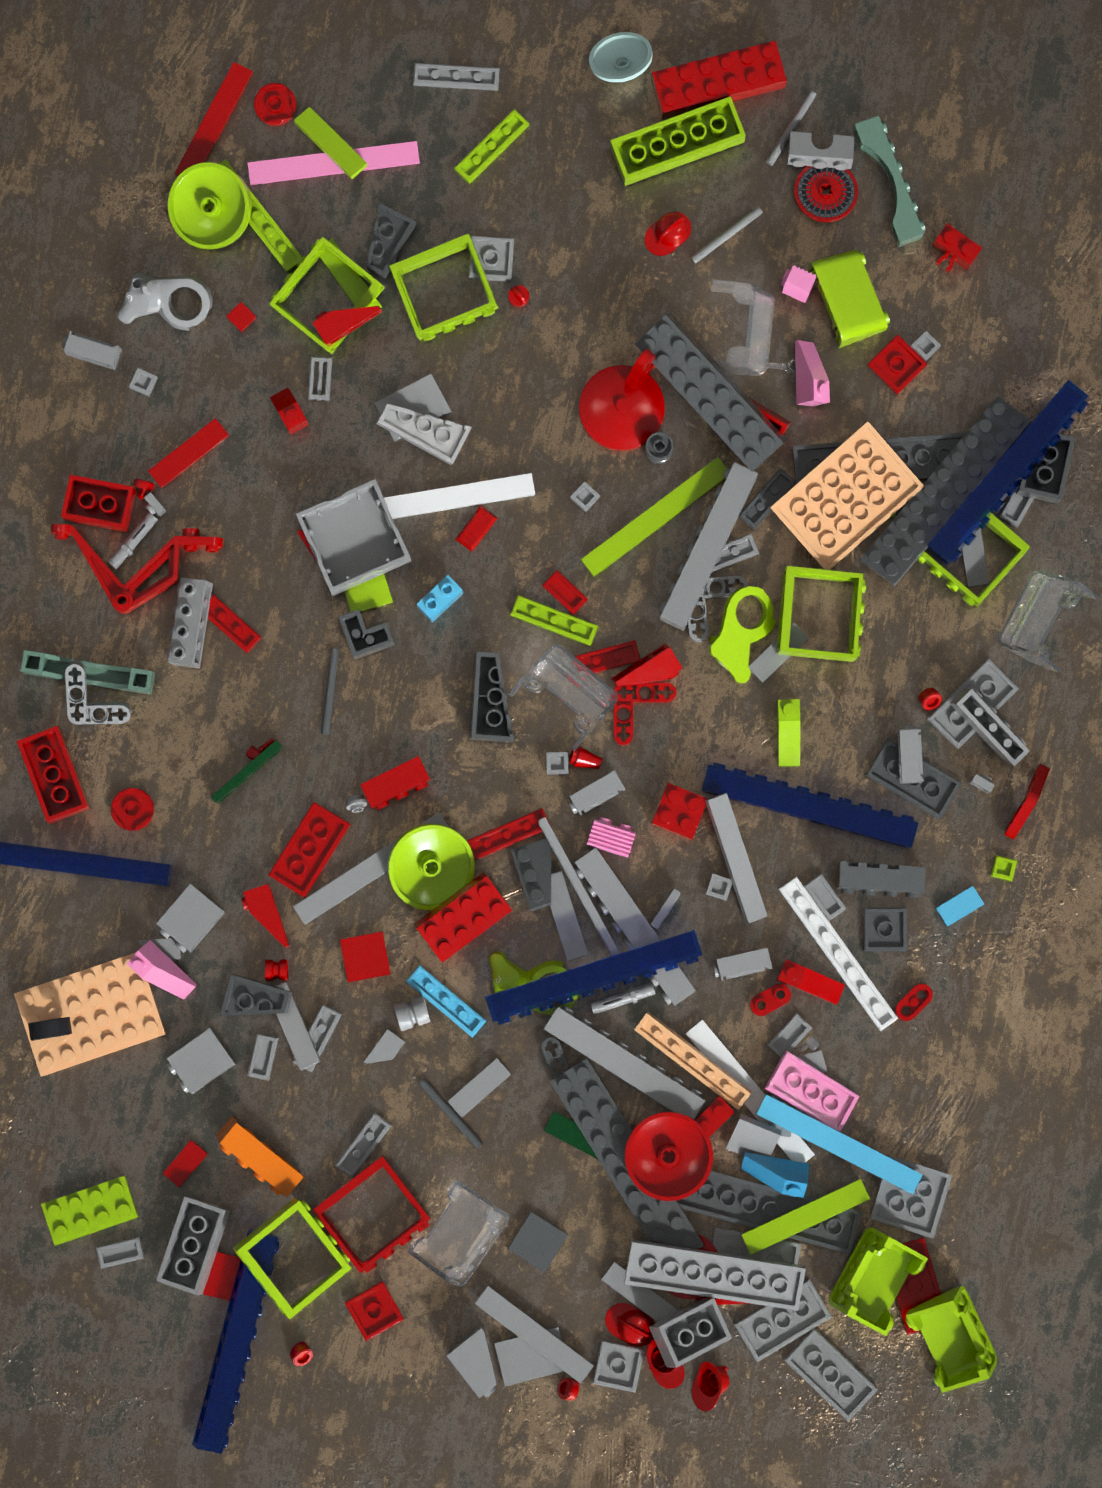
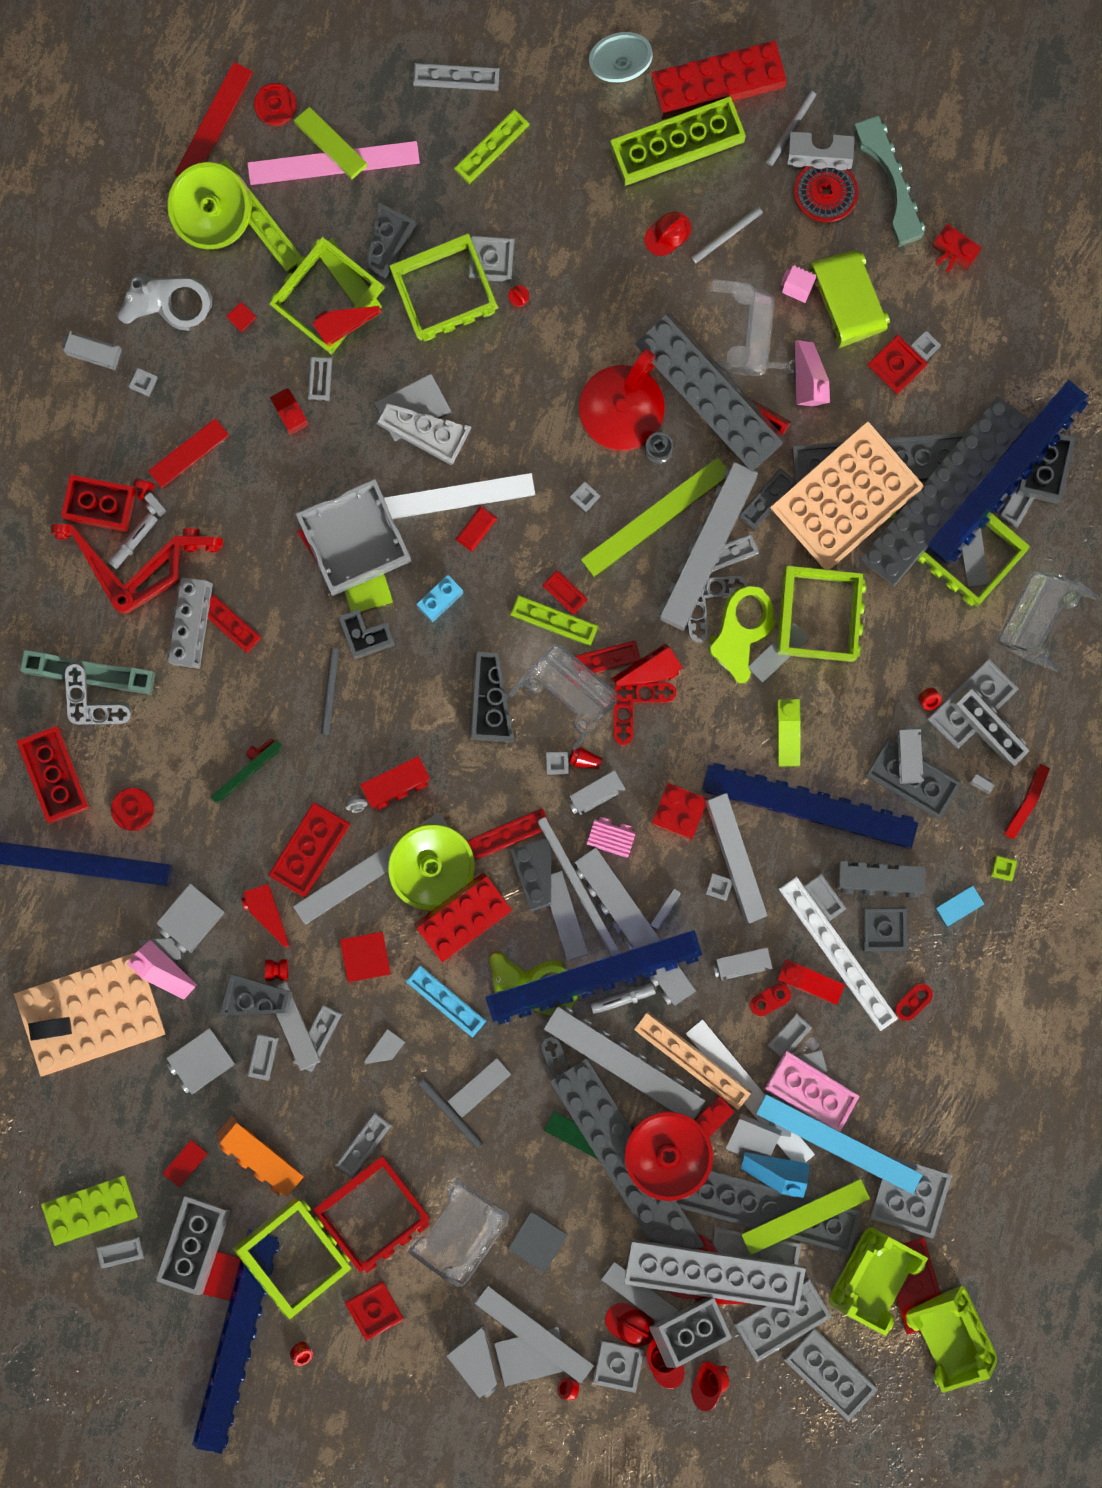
(412, 1013): light grey wheel -> none

